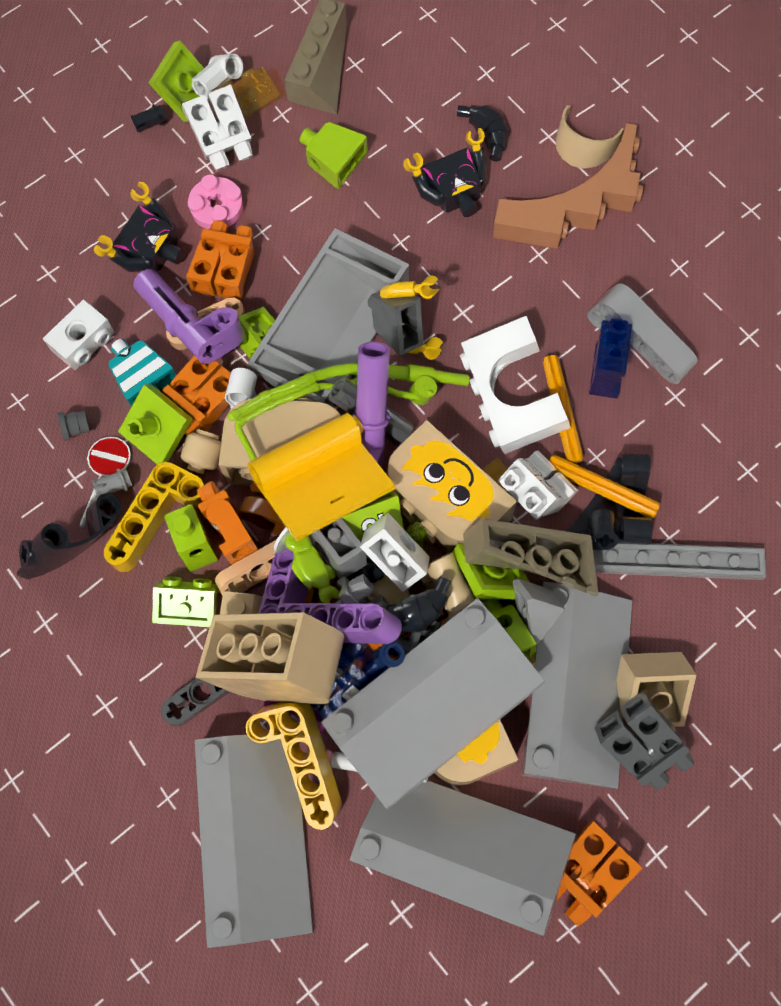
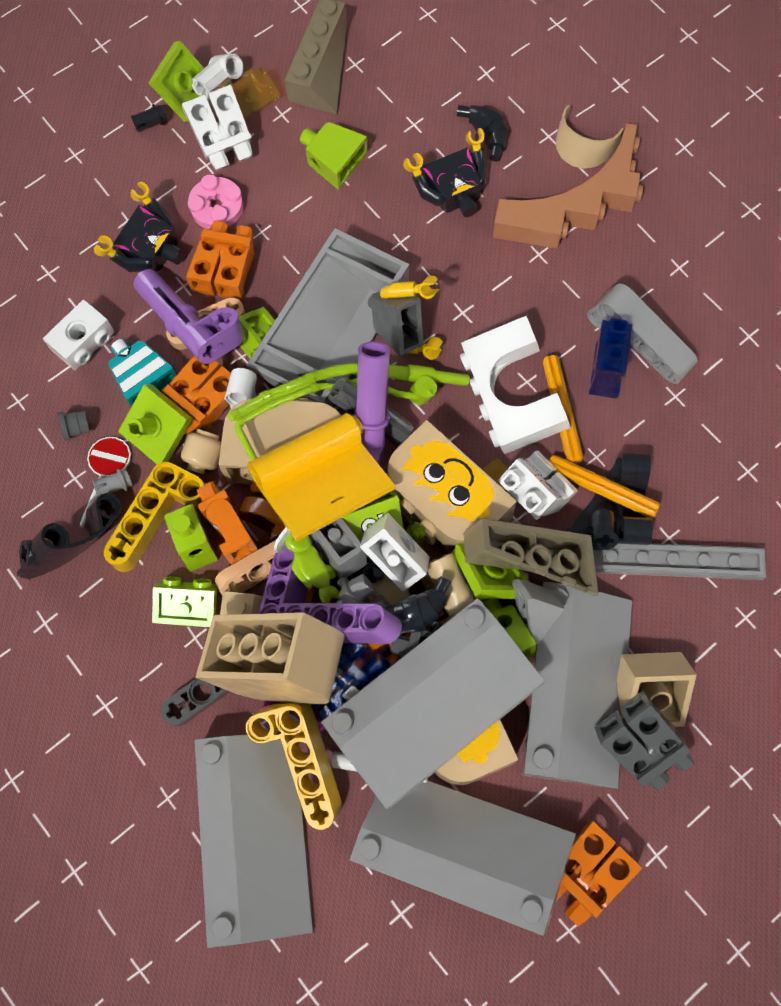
(394, 649): dark blue pin -> none

